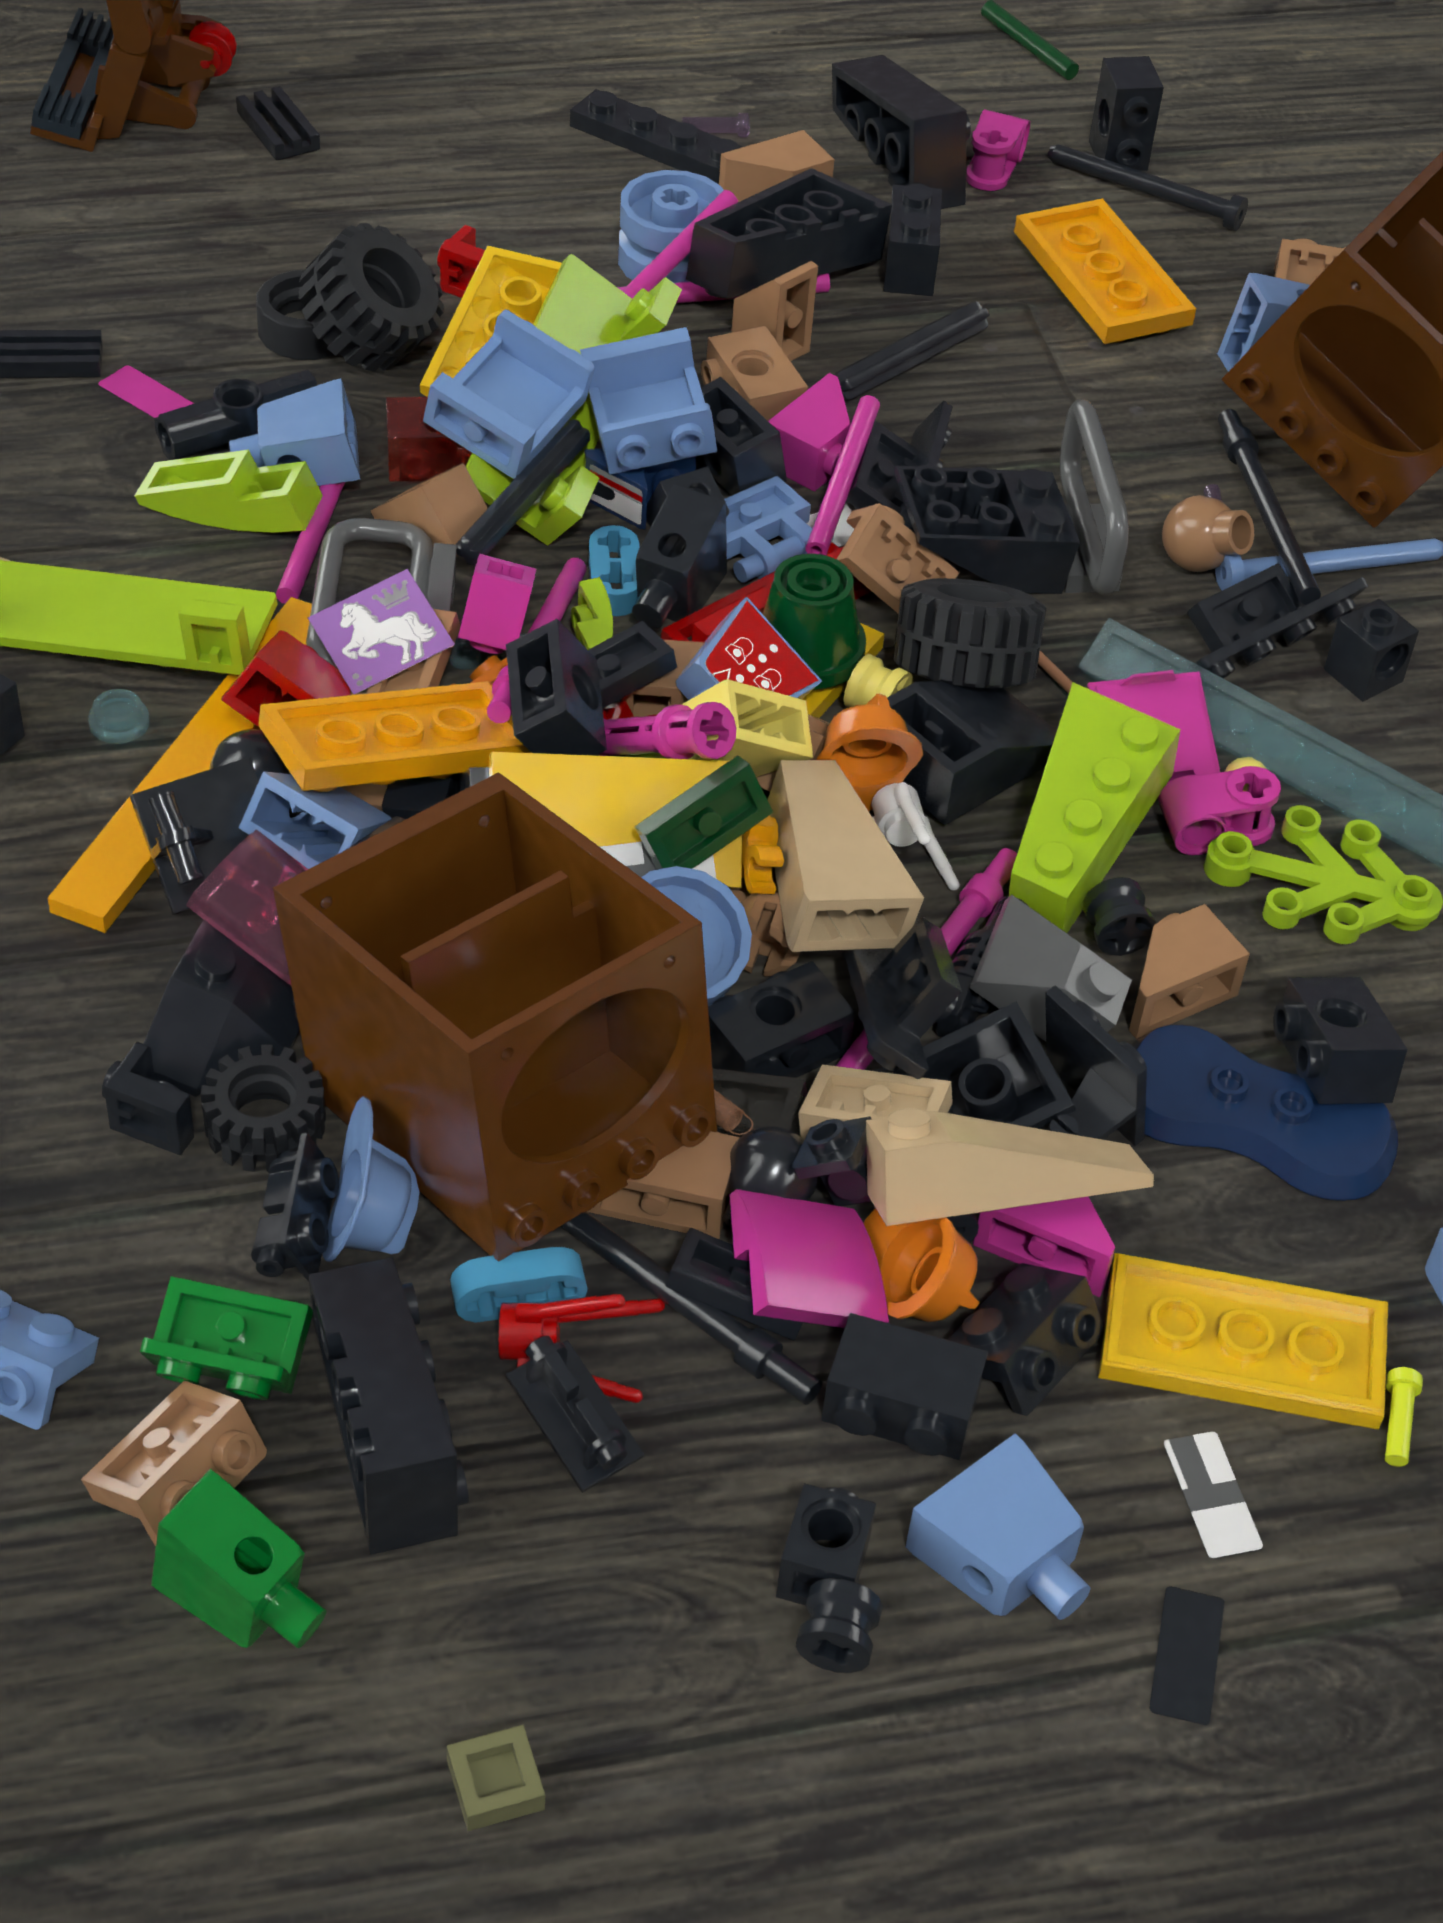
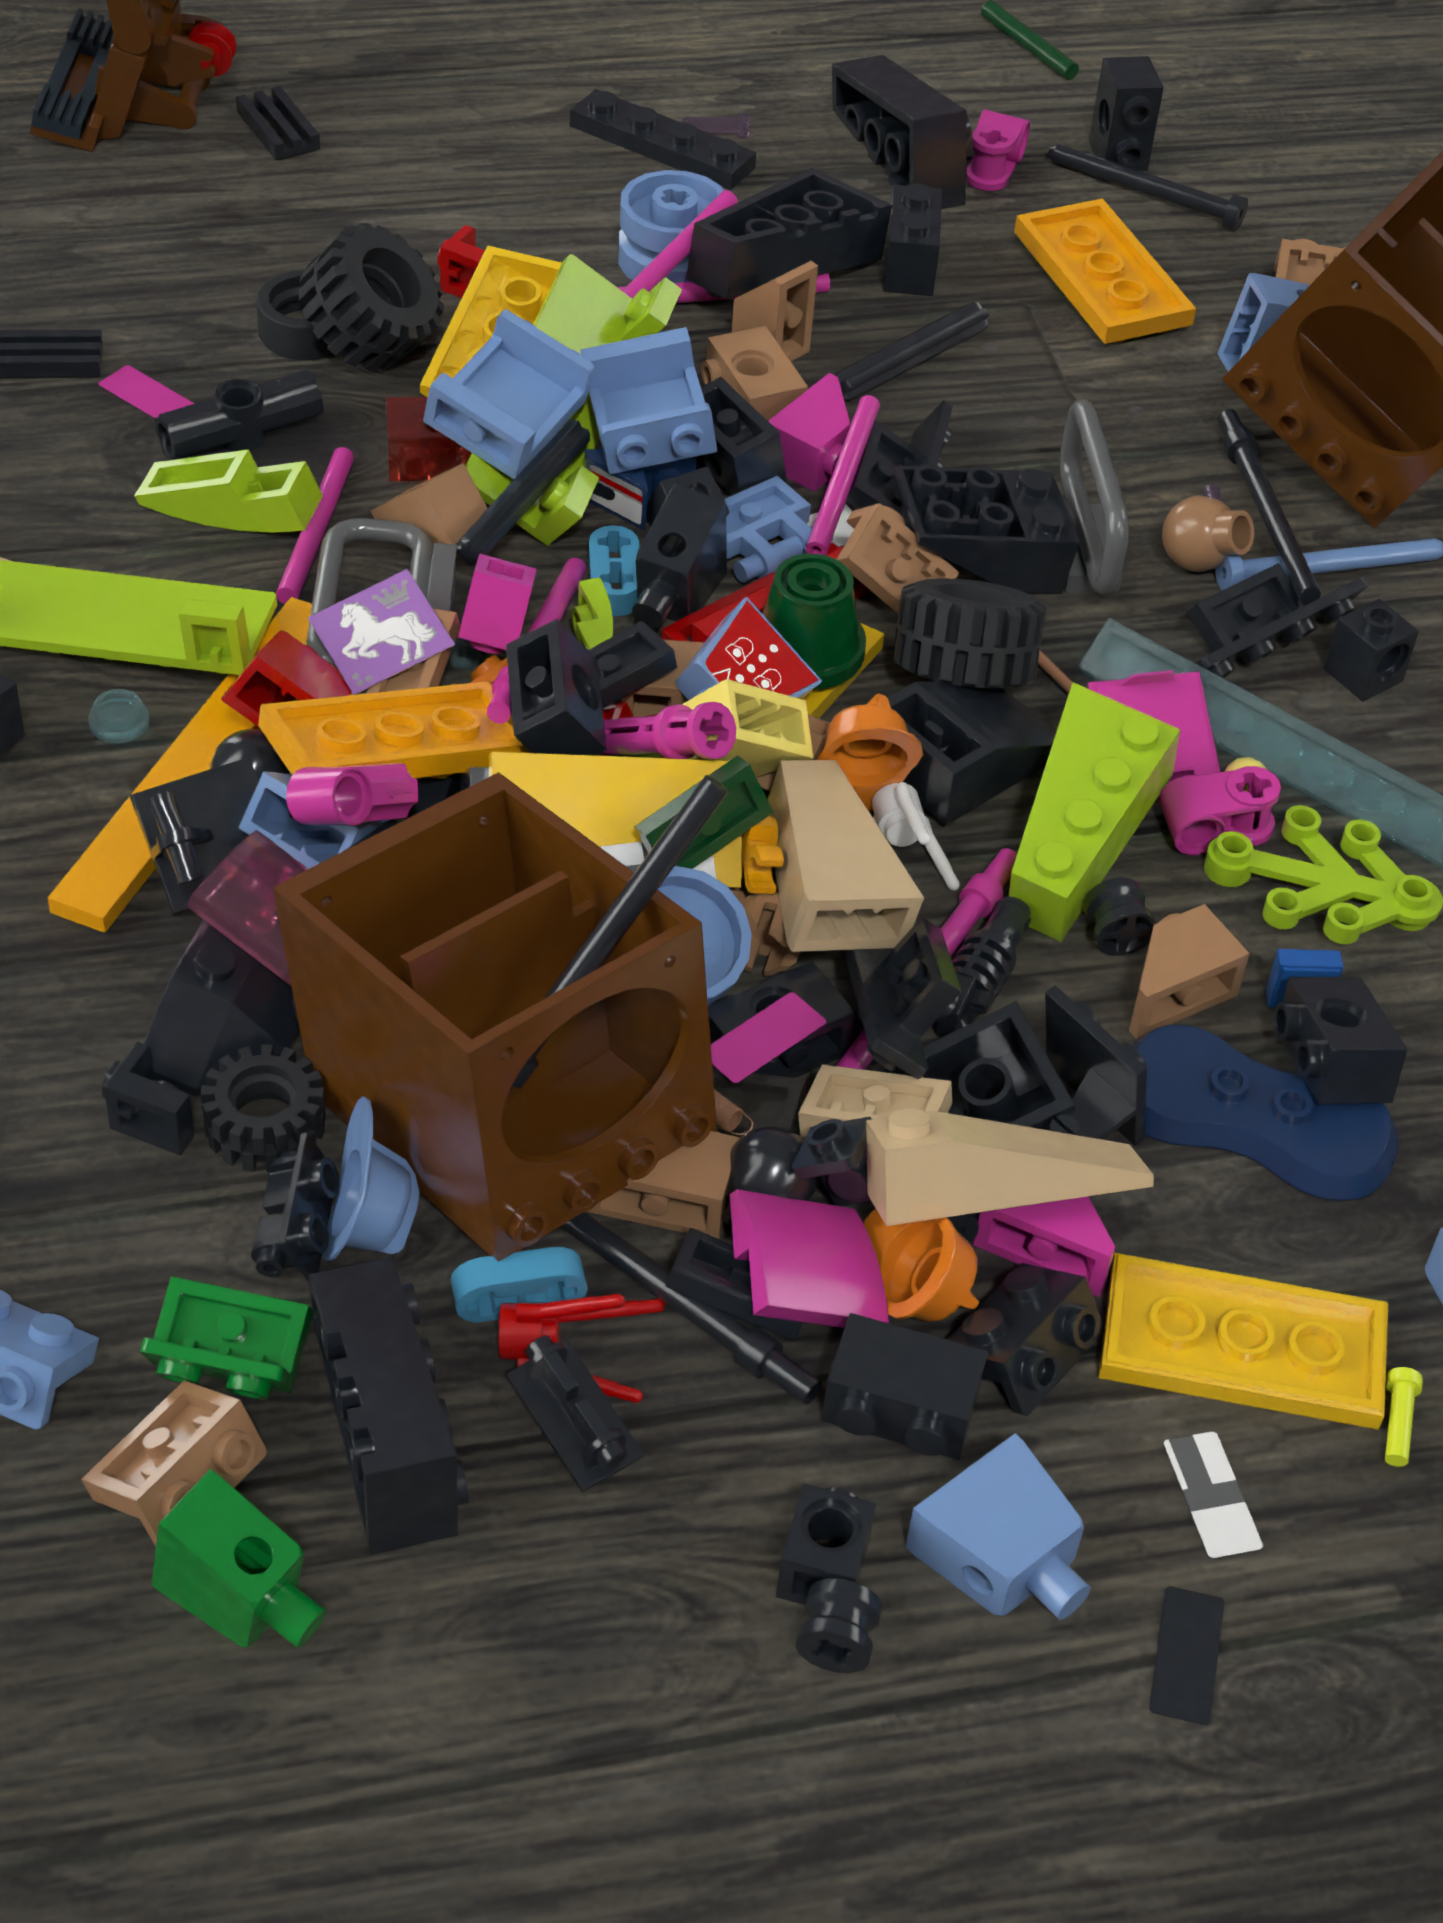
(309, 428): medium blue torso -> none
(351, 794): none -> dark pink piece
(495, 1777): olive plate -> none
(637, 894): none -> black bar
(764, 1037): none -> dark pink sticker
(771, 162): medium nougat slope -> none
(873, 678): light yellow wheel -> none
(1032, 956): dark grey slope -> none
(1300, 964): none -> blue tile

